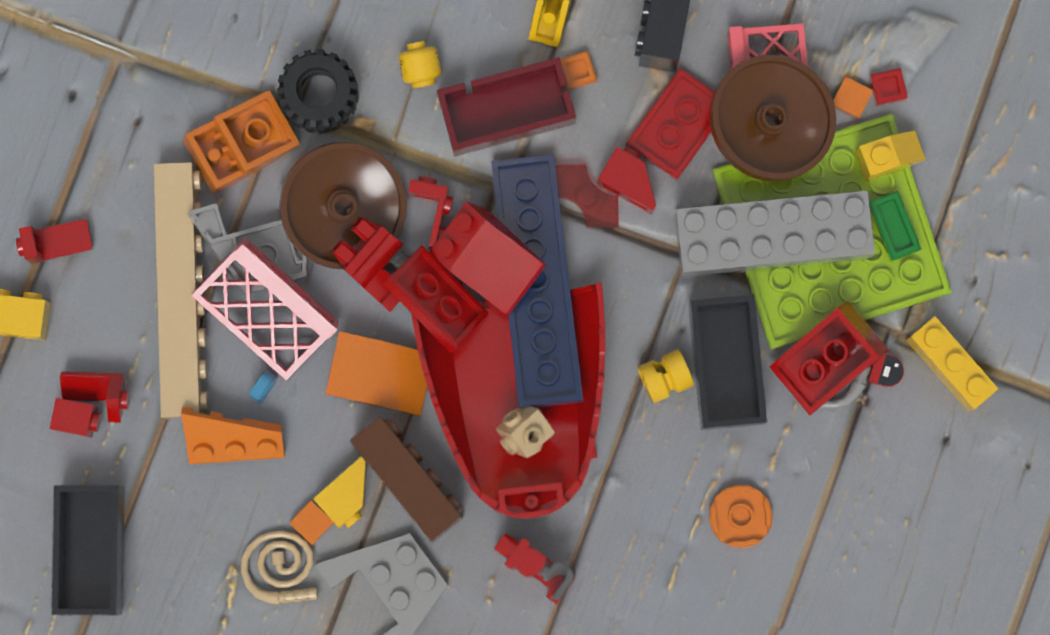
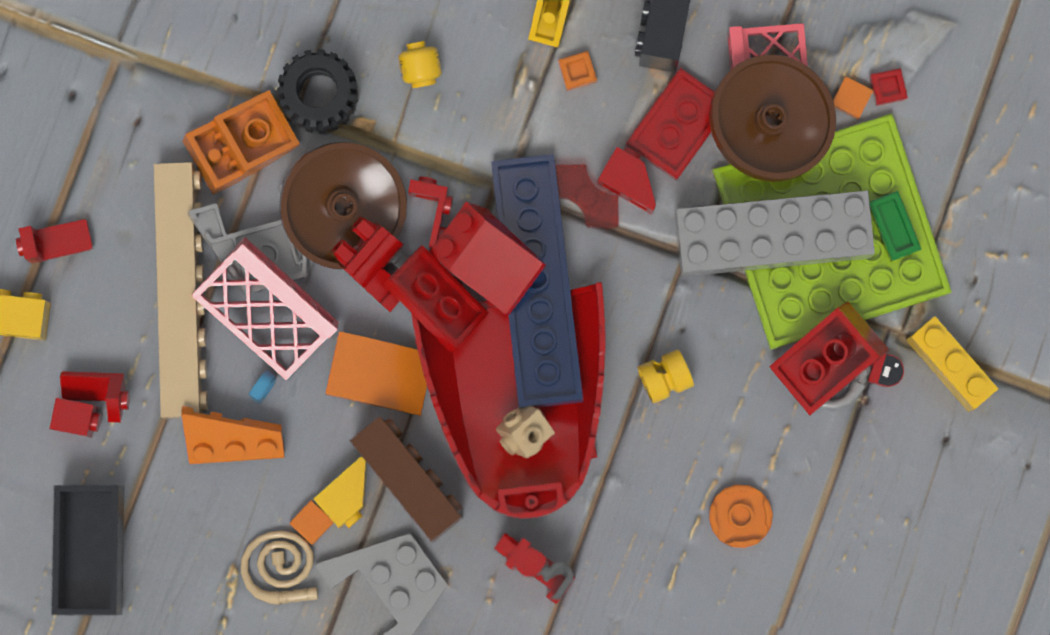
(507, 107): dark red piece -> none
(727, 362): black piece -> none
(889, 154): yellow slope -> none

